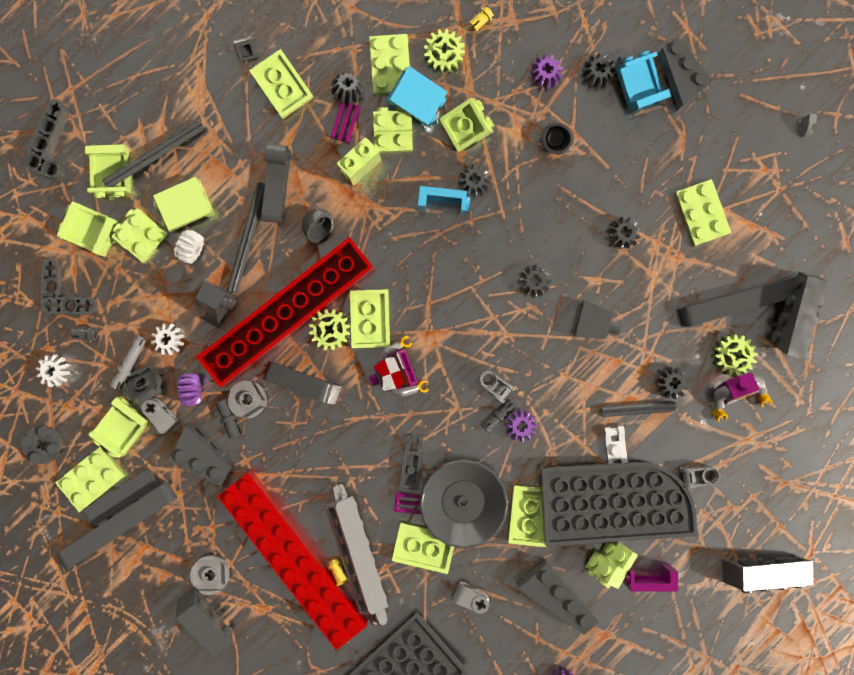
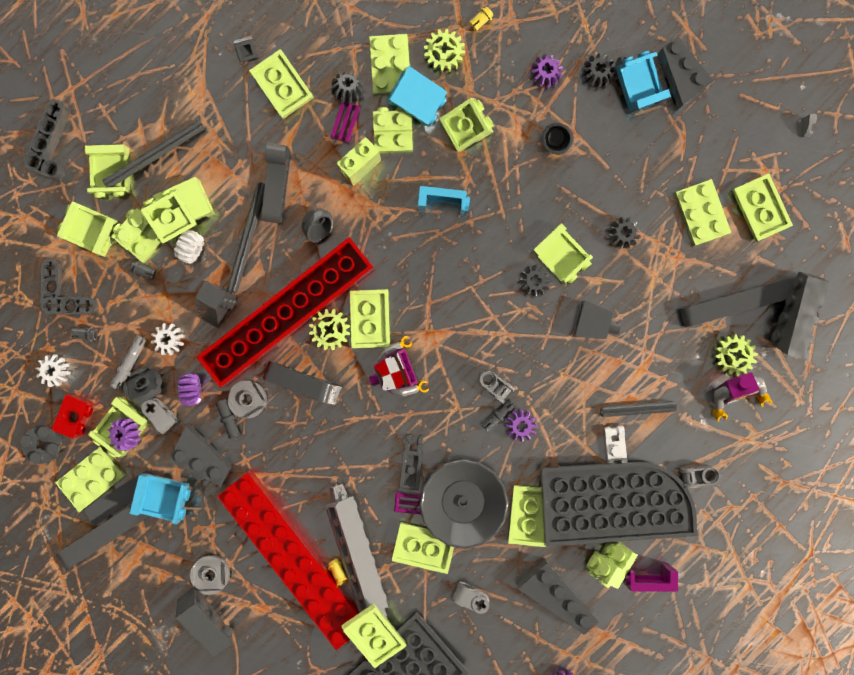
(65, 424): none -> red brick
(124, 434): none -> medium lavender gear
(143, 270): none -> dark grey pin
(160, 498): none -> medium azure panel
(168, 215): none -> yellowish green plate
(374, 635): none -> yellowish green plate
(479, 176): dark grey gear -> none
(562, 255): none -> yellowish green panel
(676, 389): dark grey gear -> none
(762, 207): none -> yellowish green plate
(767, 574): wedge -> none

